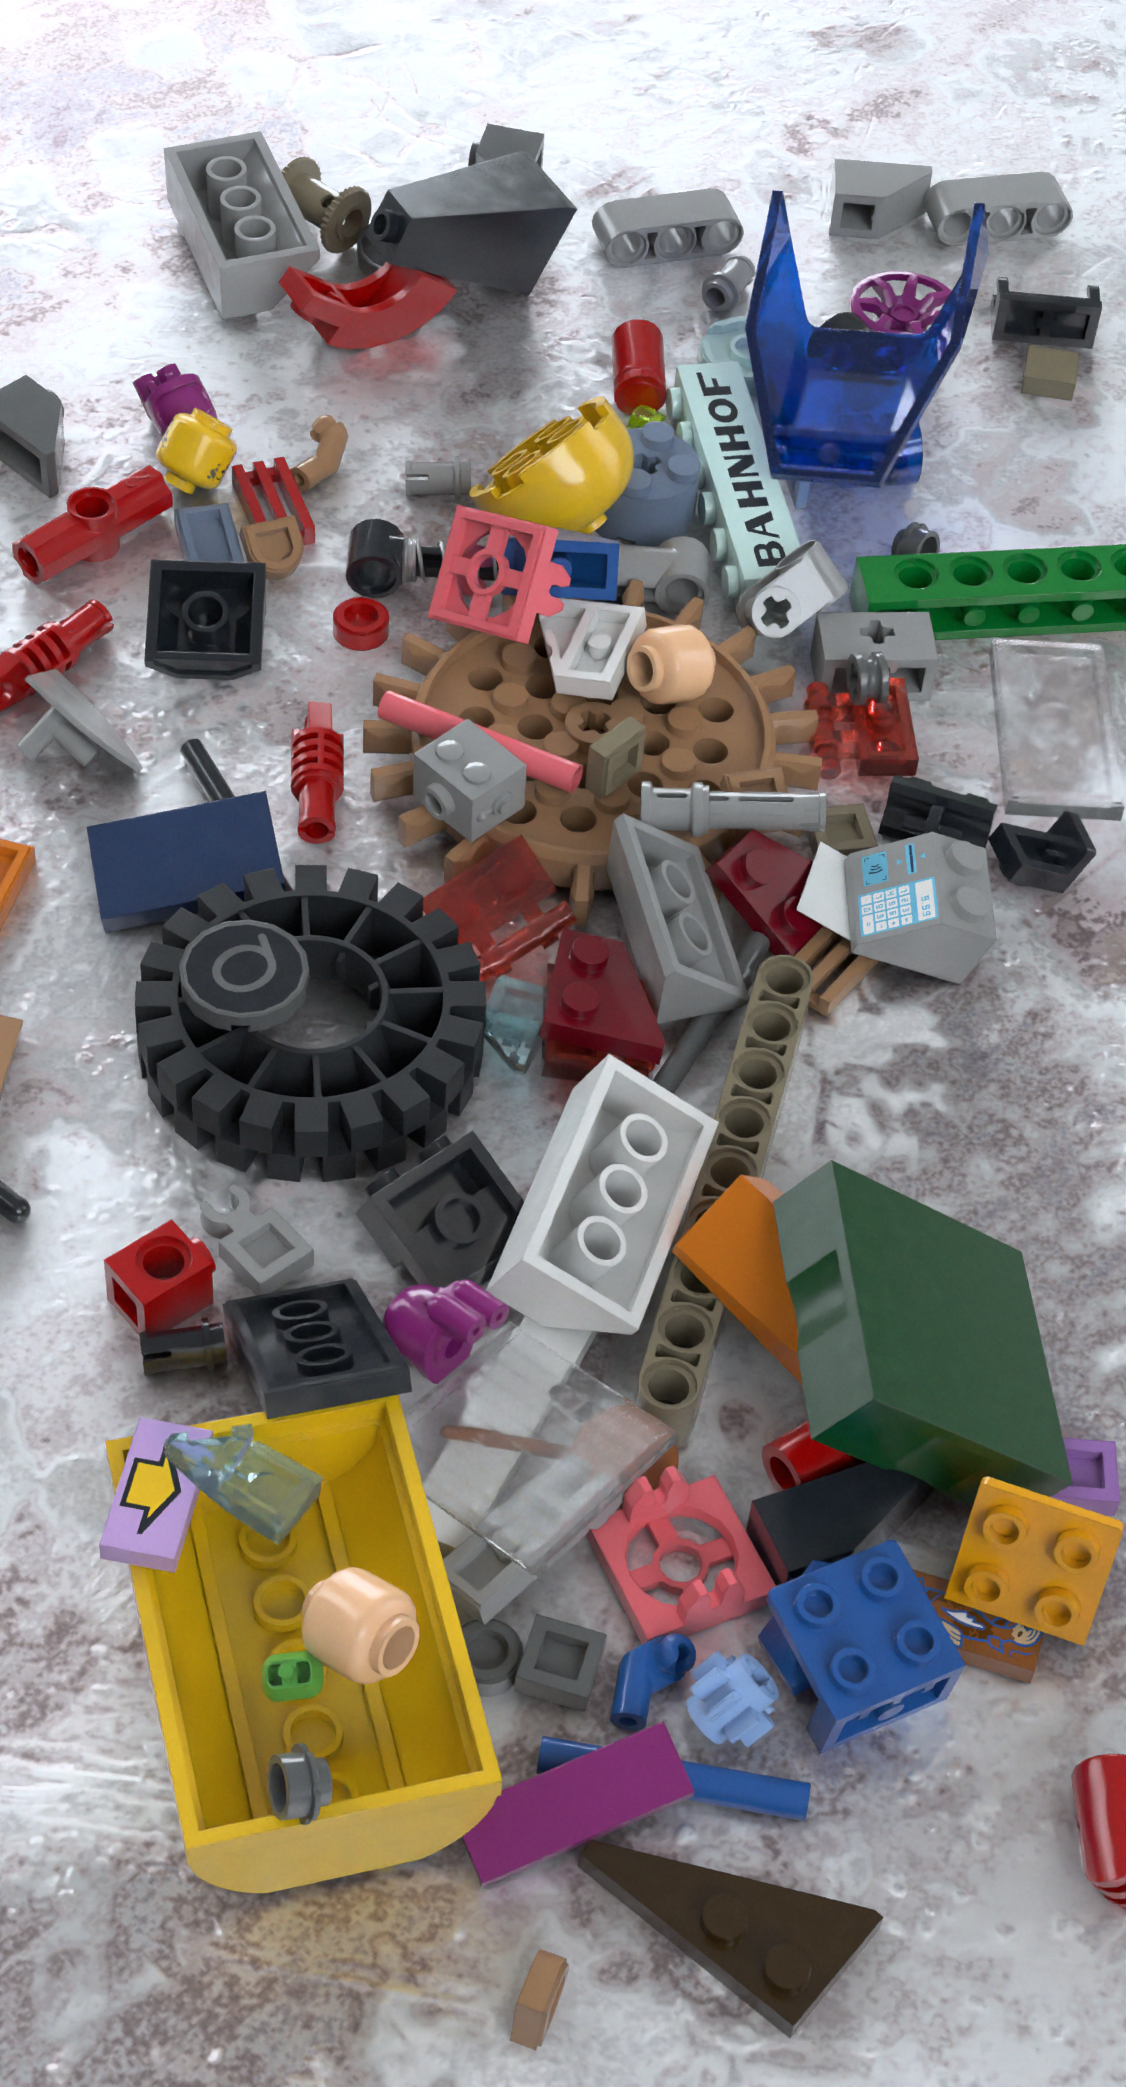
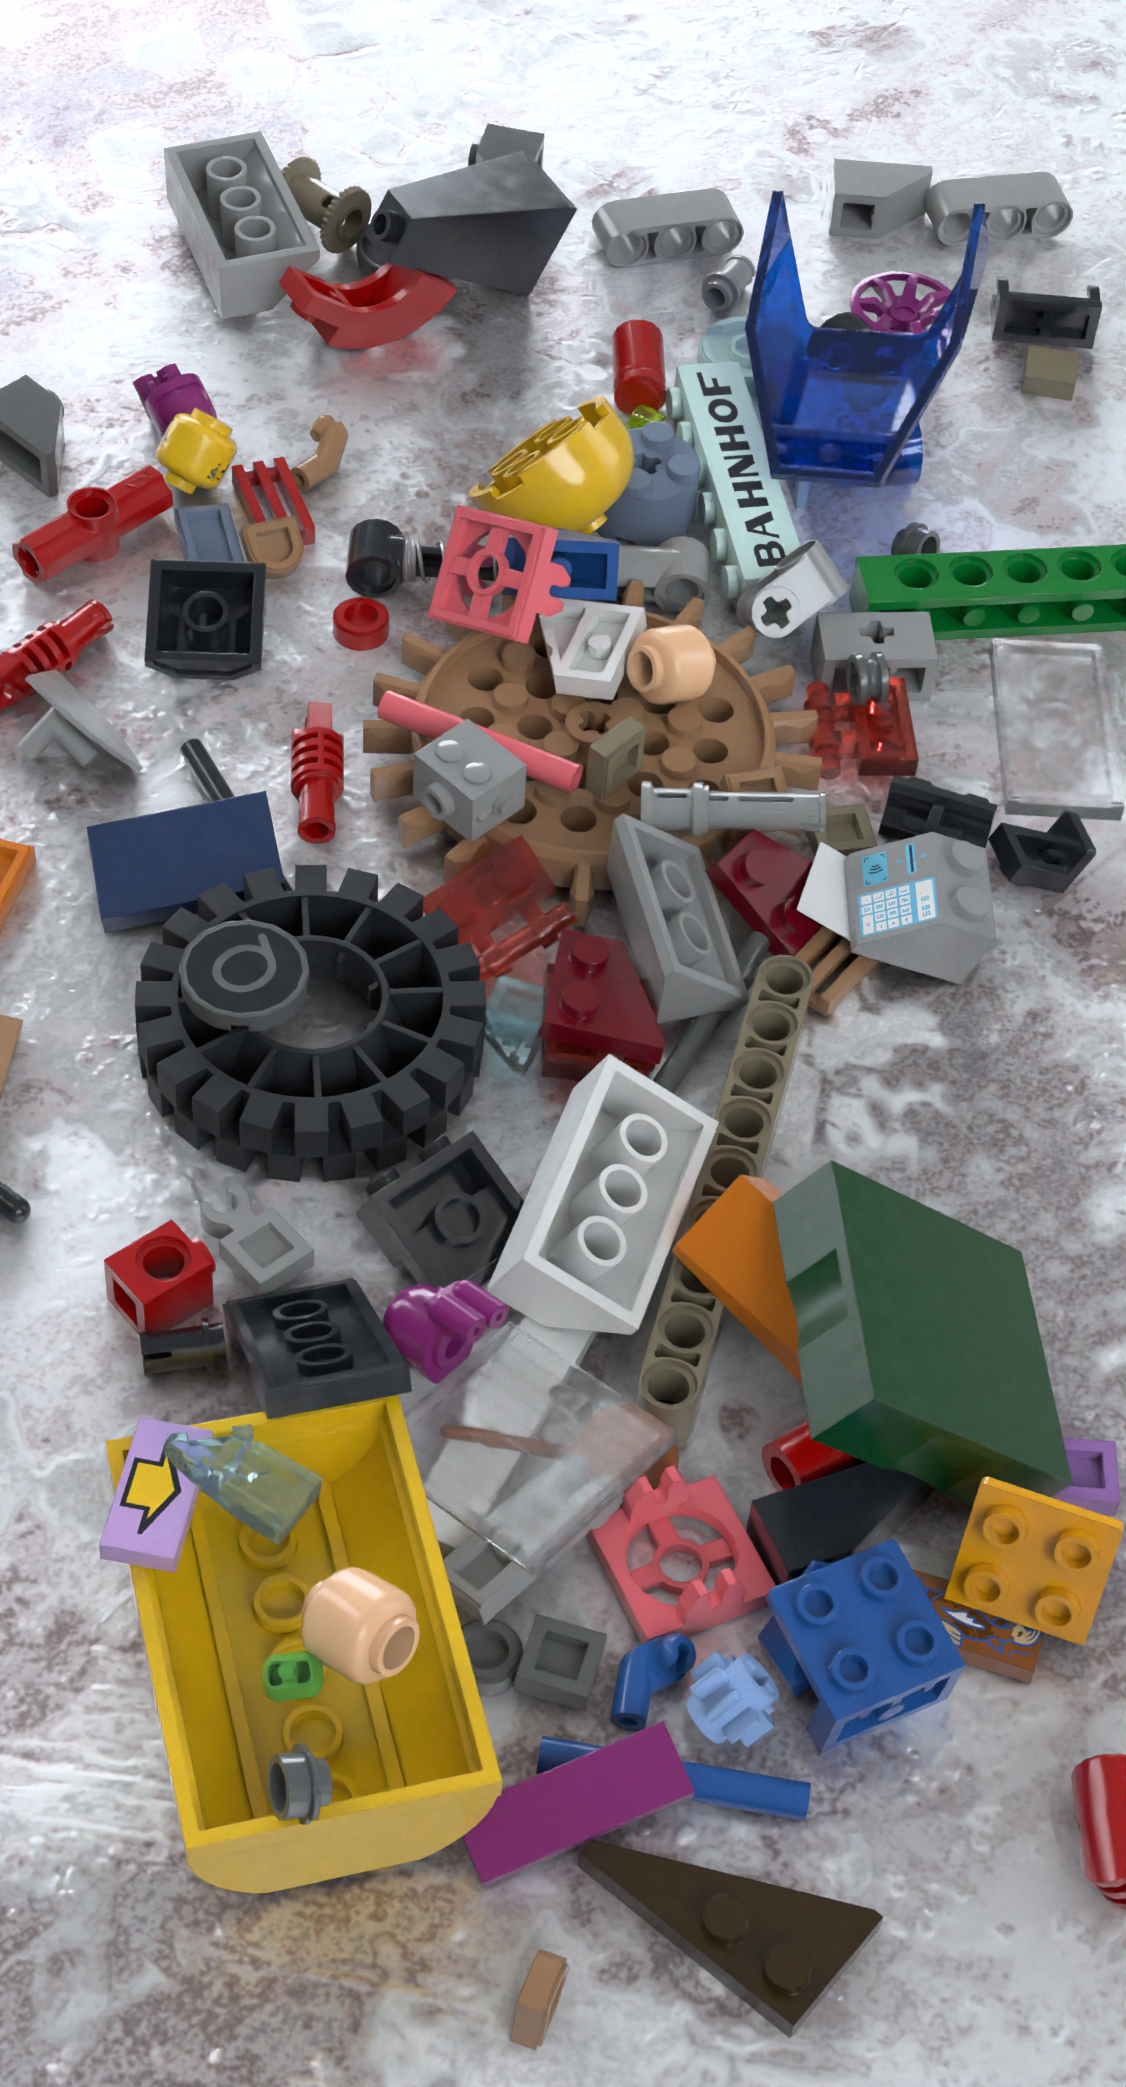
(443, 478): light grey pin -> none

